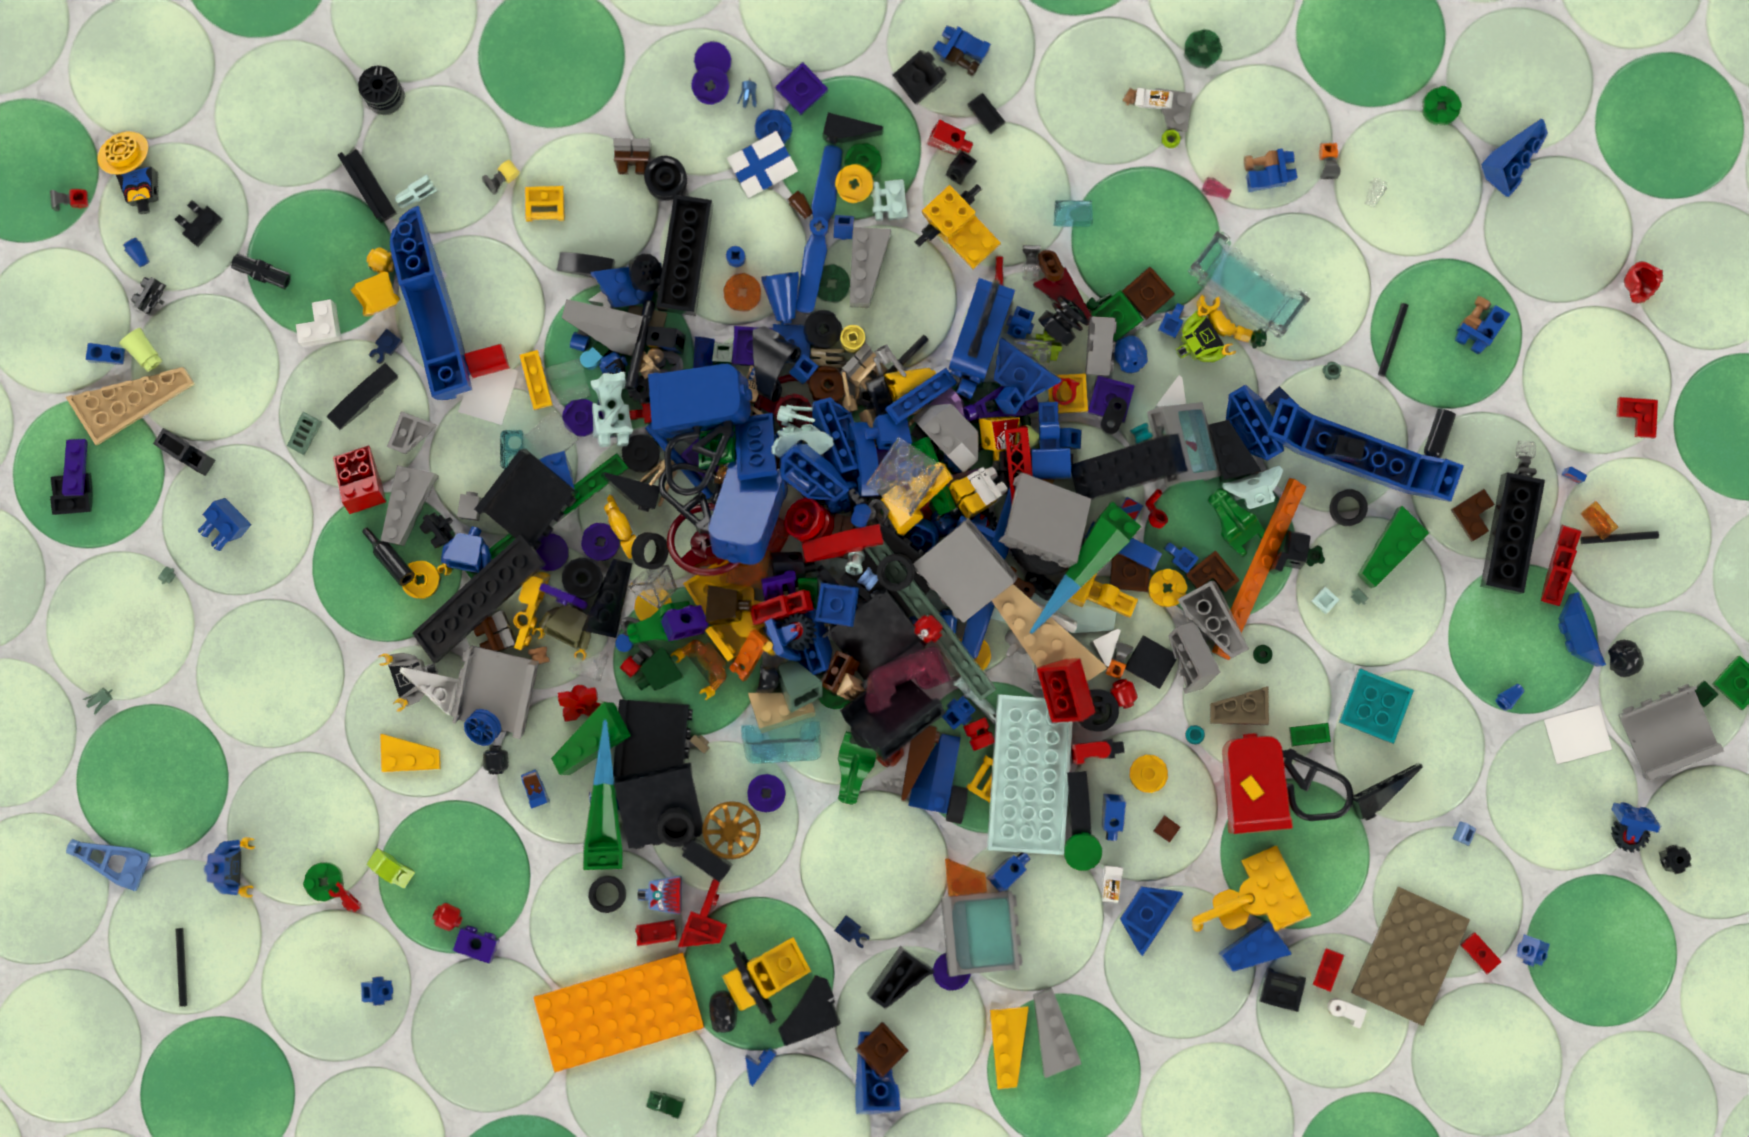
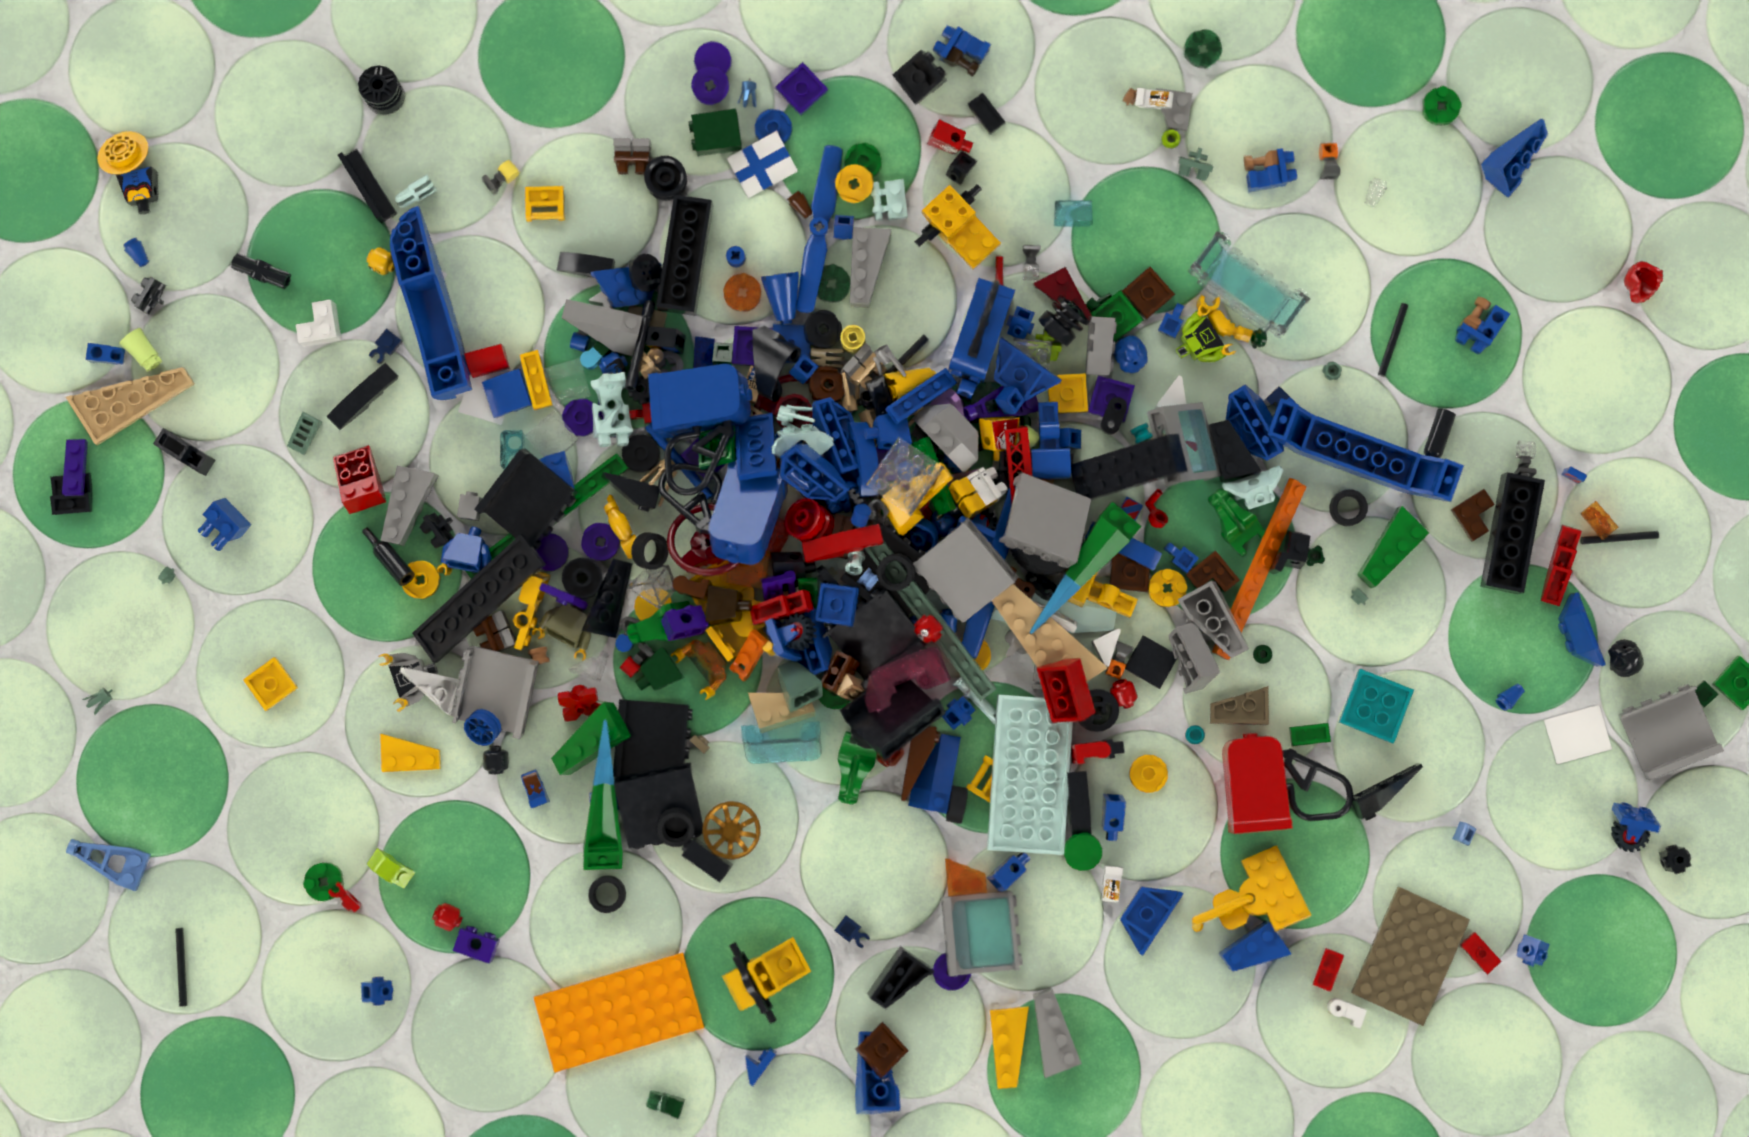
(76, 198): leg -> none
(202, 225): black plate -> none
(224, 867): blue torso -> none
(270, 683): none -> yellow plate
(375, 294): yellow piece -> none
(409, 432): light grey wing -> none
(507, 393): none -> blue slope
(656, 932): red hinge -> none
(663, 894): torso -> none
(691, 588): none -> reddish brown leg
(701, 931): red wing -> none
(711, 898): red plate -> none
(715, 132): none -> dark green brick
(720, 474): clear orange tile -> none
(722, 1011): black piece -> none
(768, 679): black piece -> none
(768, 782): dark purple plate -> none
(812, 1014): black panel -> none
(845, 129): black slope -> none
(983, 740): red wheel -> none
(1050, 265): reddish brown plate -> none
(1073, 387): red piece -> none
(1167, 828): copper plate -> none
(1203, 168): none -> sand green hips
(1216, 189): clear pink cone -> none
(1252, 788): yellow sticker -> none
(1281, 996): black plate -> none
(1325, 600): light aqua plate -> none
(1346, 448): black torso -> none
(1645, 413): red plate -> none

